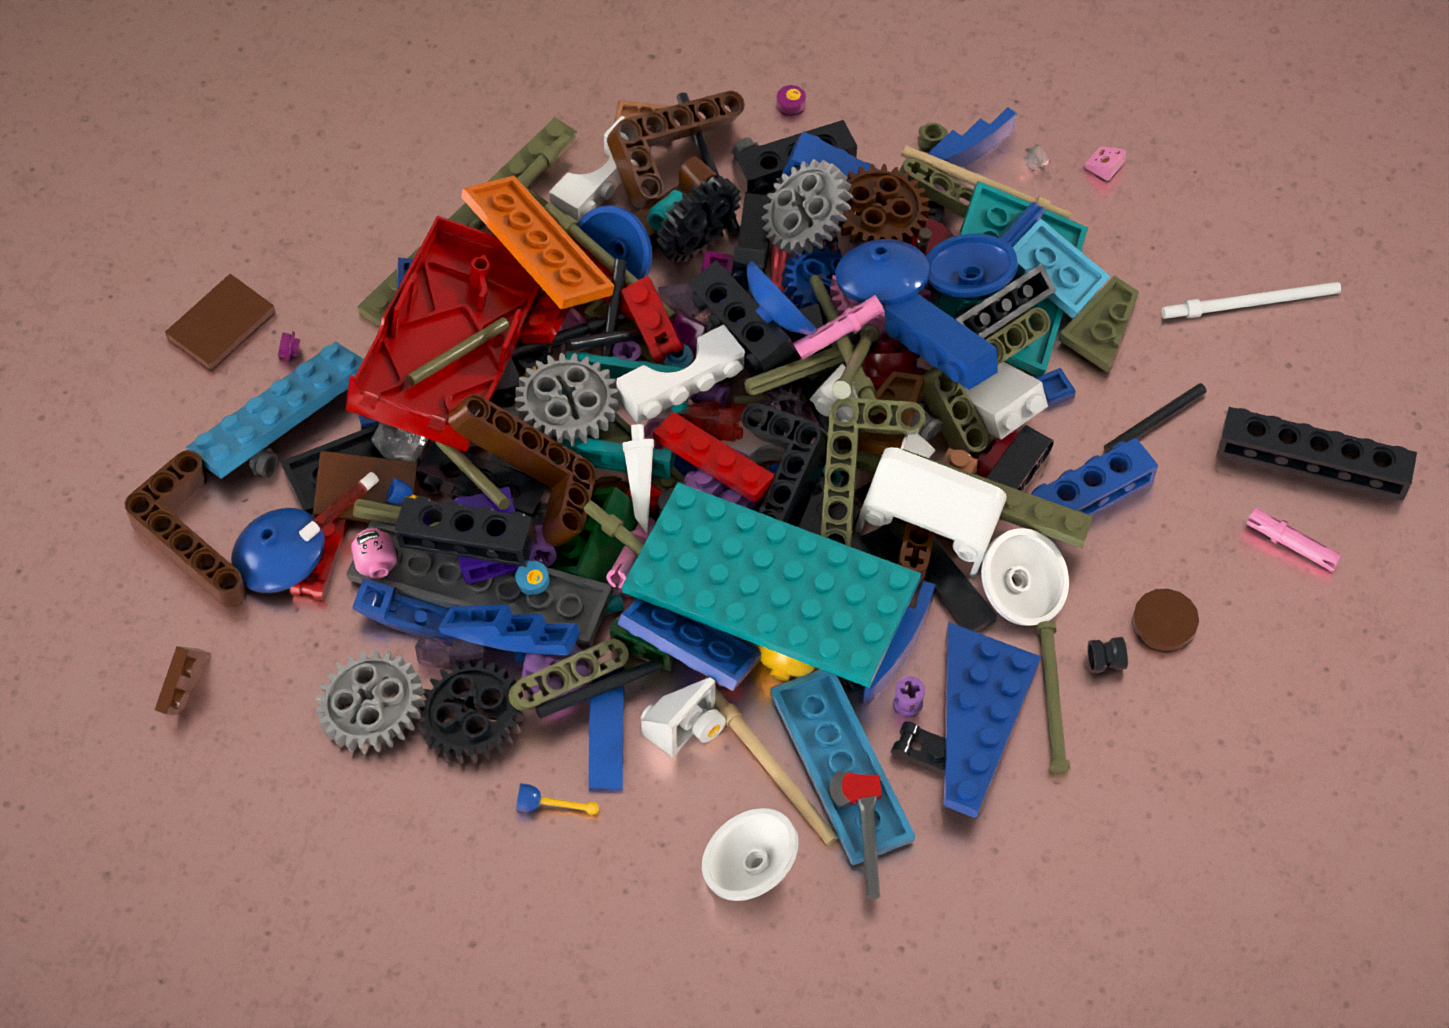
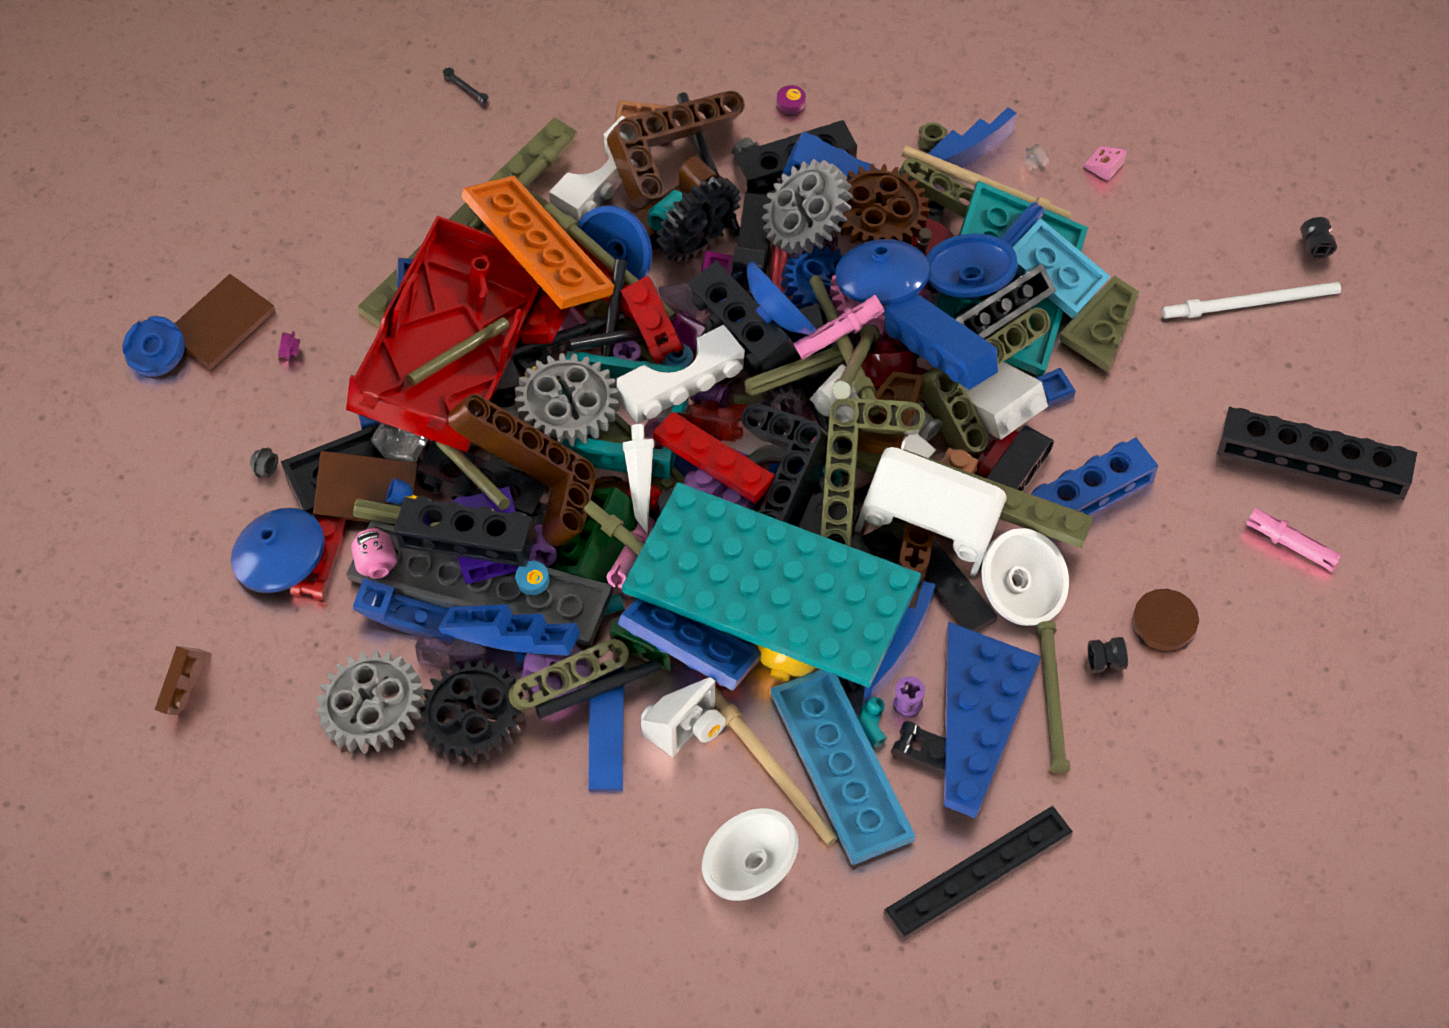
(153, 346): none -> blue tile
(160, 515): reddish brown beam -> none
(276, 409): dark azure plate -> none
(338, 506): clear red bar -> none
(449, 74): none -> black hinge
(530, 798): hinge -> none
(864, 790): piece -> none
(869, 720): none -> teal arm
(977, 873): none -> black tile
(1159, 416): black bar -> none
(1318, 237): none -> black wheel

